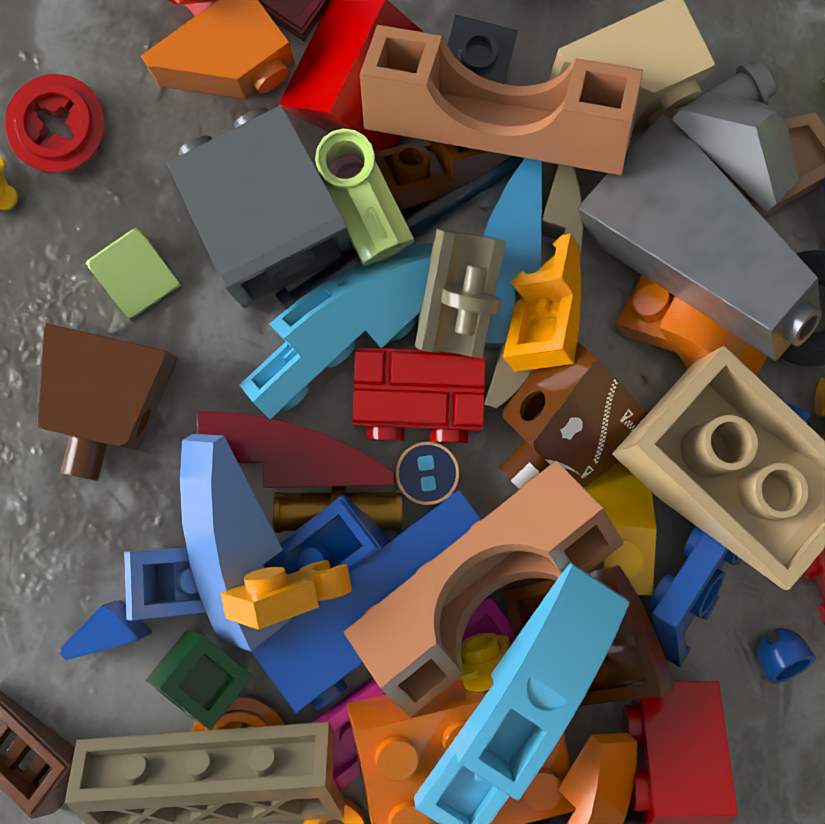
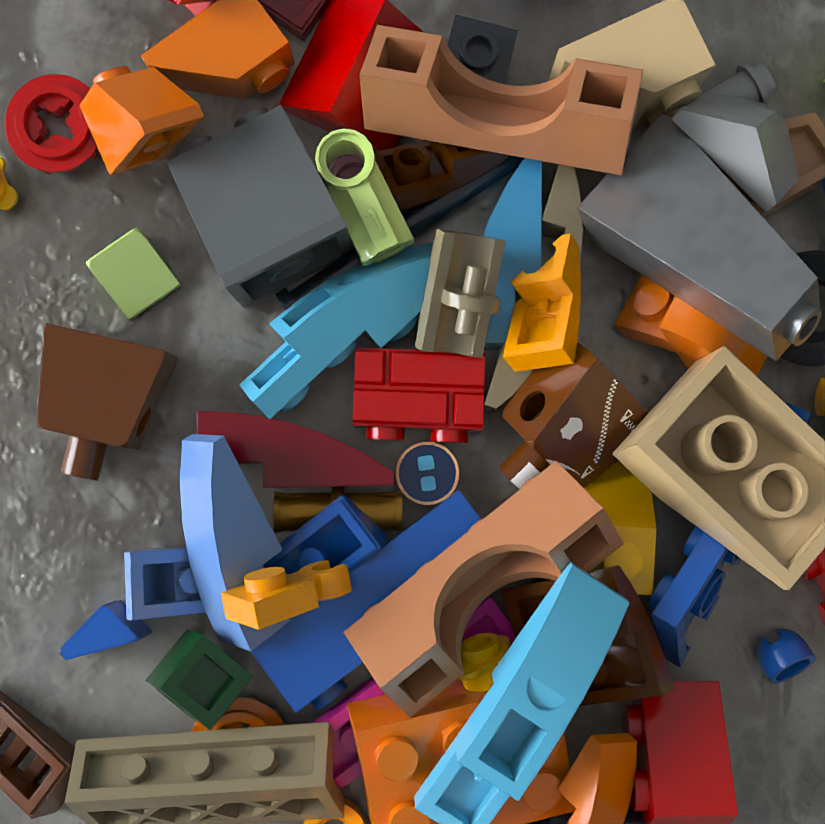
(137, 117): none -> orange slope

